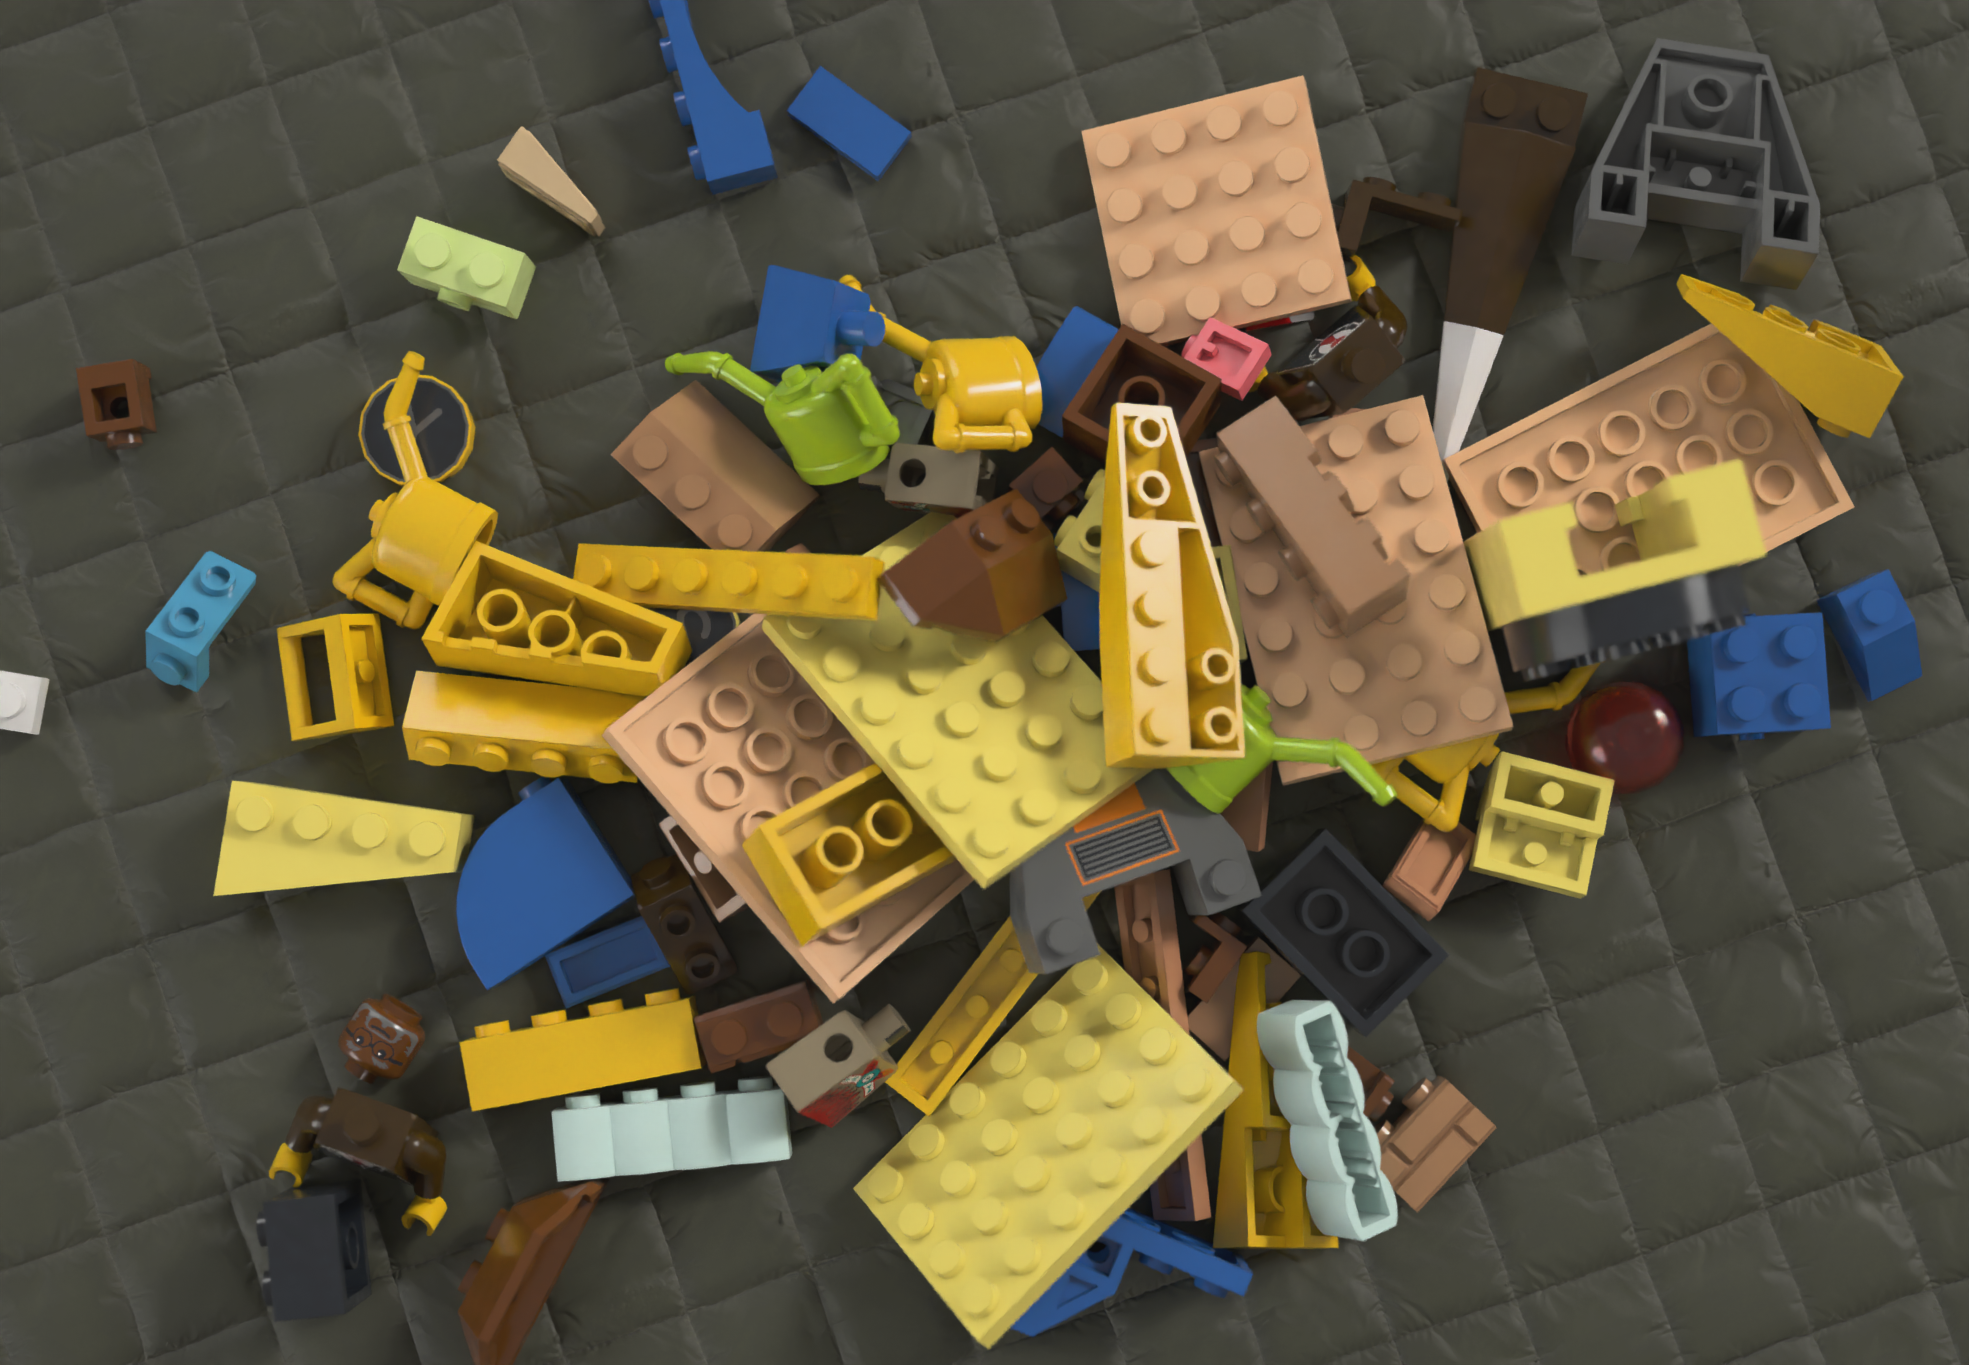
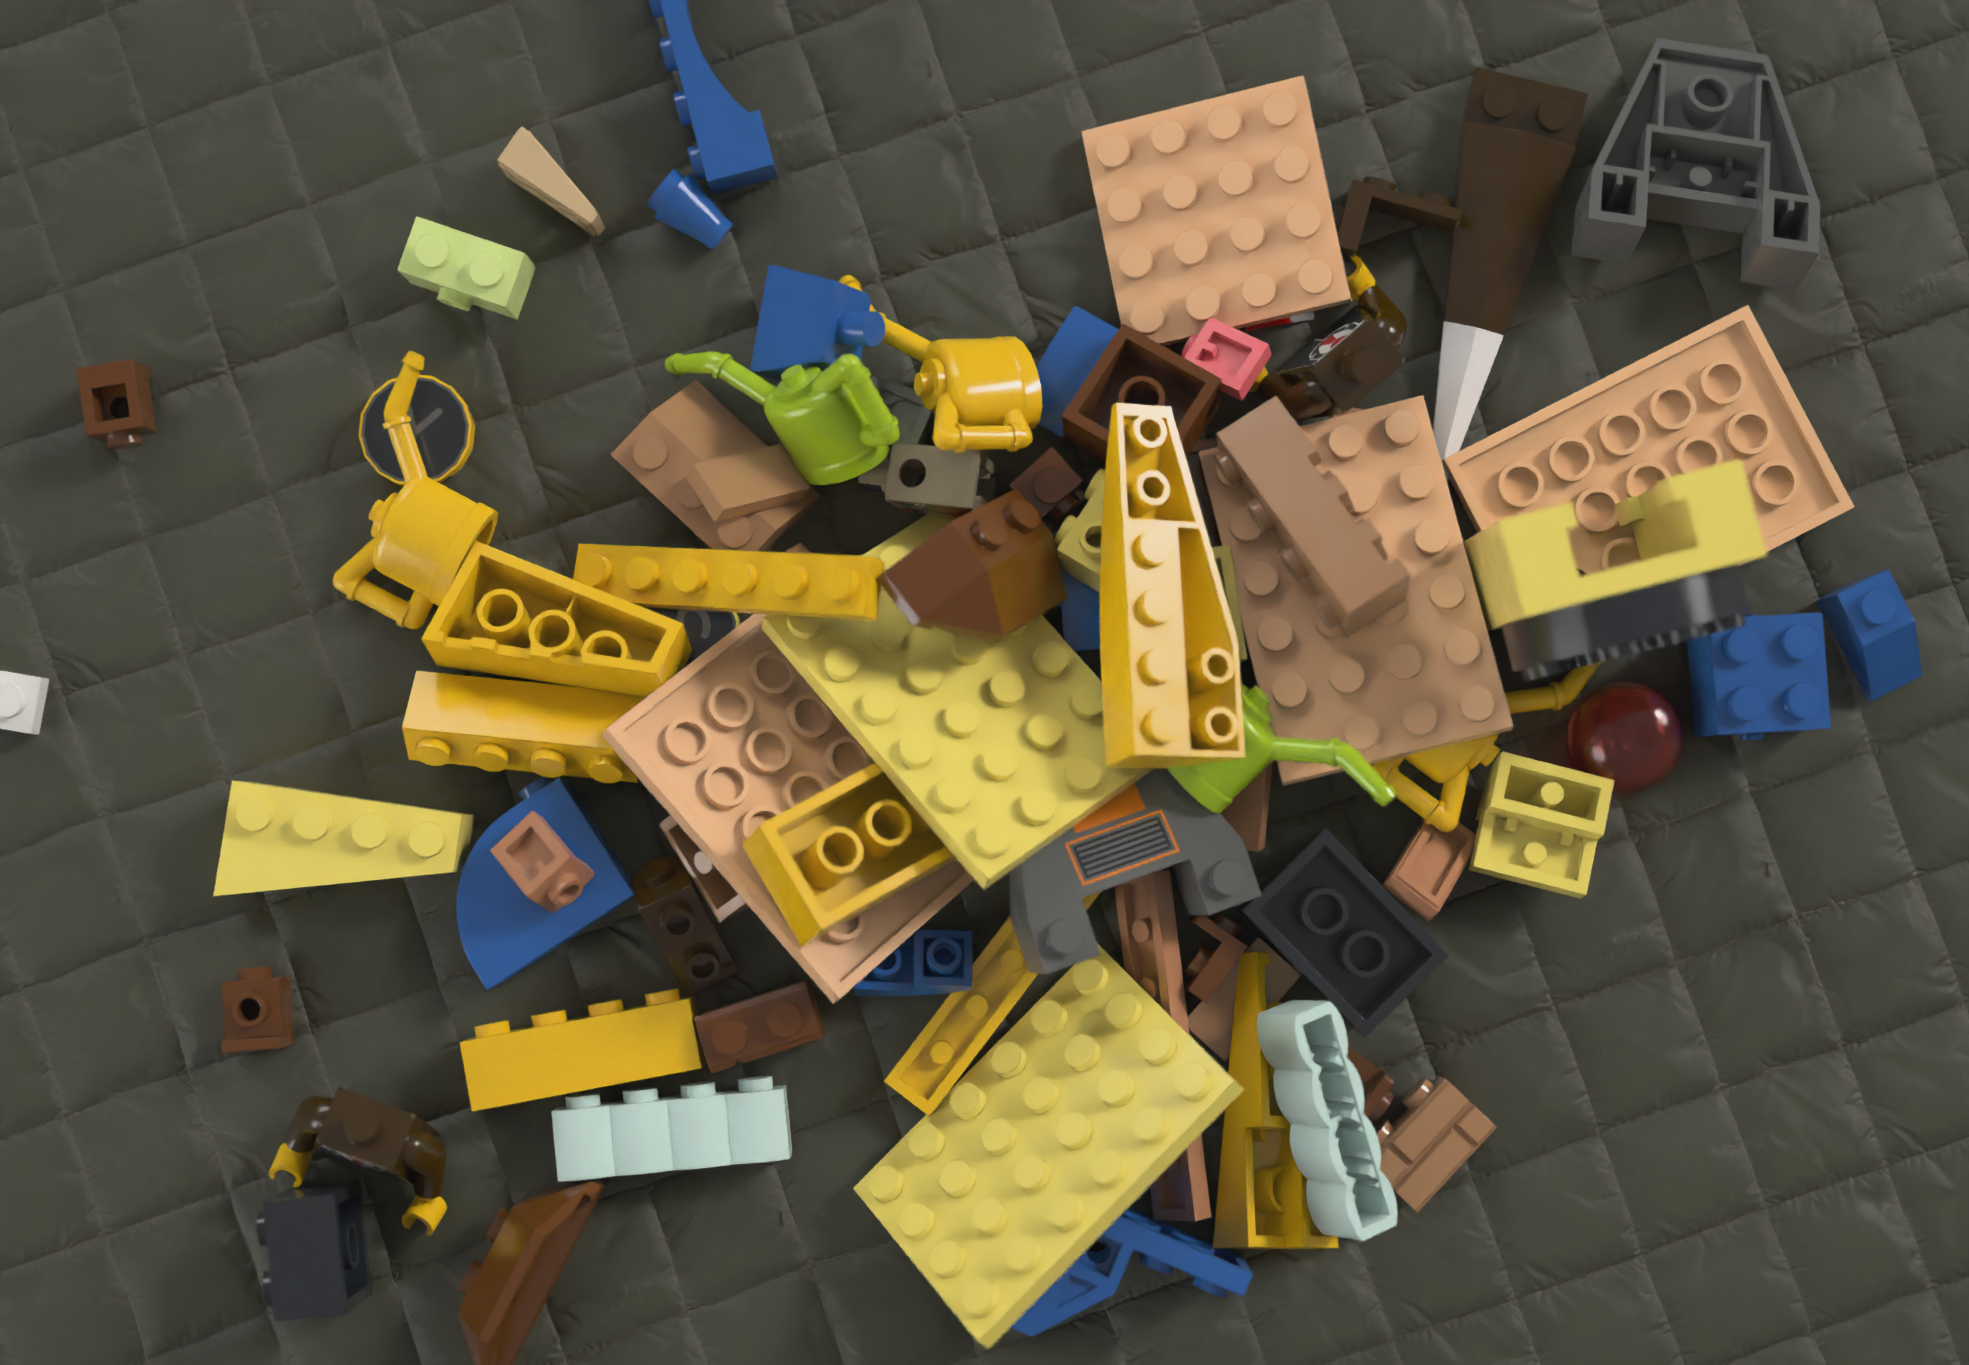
(193, 618): dark azure bracket -> none
(275, 1022): none -> reddish brown brick
(355, 670): yellow tile -> none
(381, 1039): reddish brown head -> none
(542, 863): none -> nougat bracket
(605, 961): blue tile -> none
(688, 209): none -> blue cone
(747, 482): none -> medium nougat tile
(839, 1064): dark tan torso -> none
(849, 123): blue tile -> none
(923, 965): none -> blue slope
(1823, 367): yellow wedge -> none

